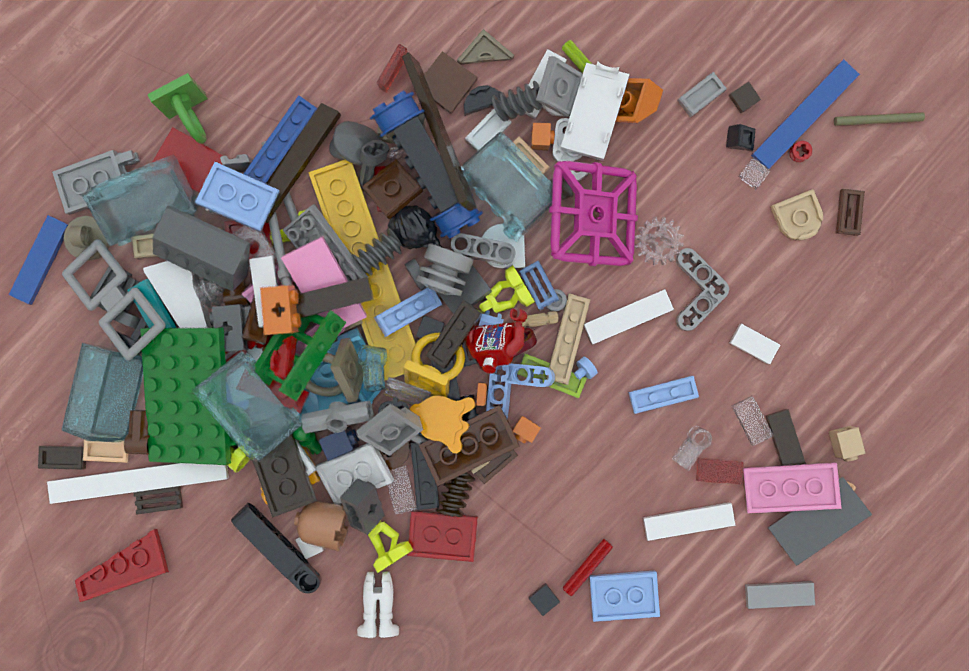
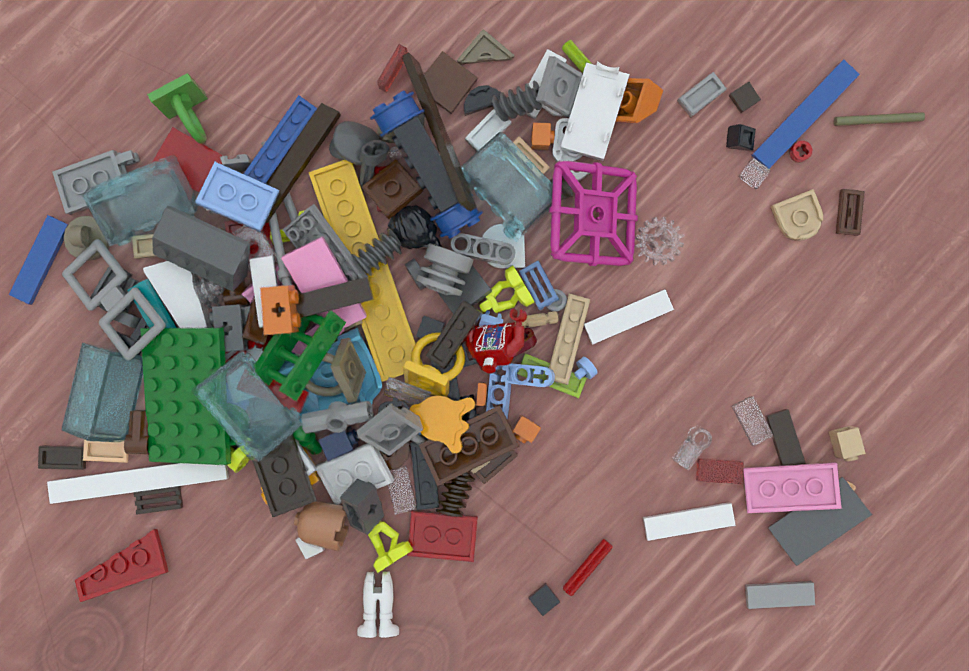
(276, 548): black piece -> none
(283, 359): red tile -> none
(373, 362): clear light blue piece -> none
(407, 311): light blue tile -> none
(624, 596): light blue tile -> none
(663, 394): light blue tile -> none
(707, 291): light grey beam -> none
(754, 344): white tile -> none

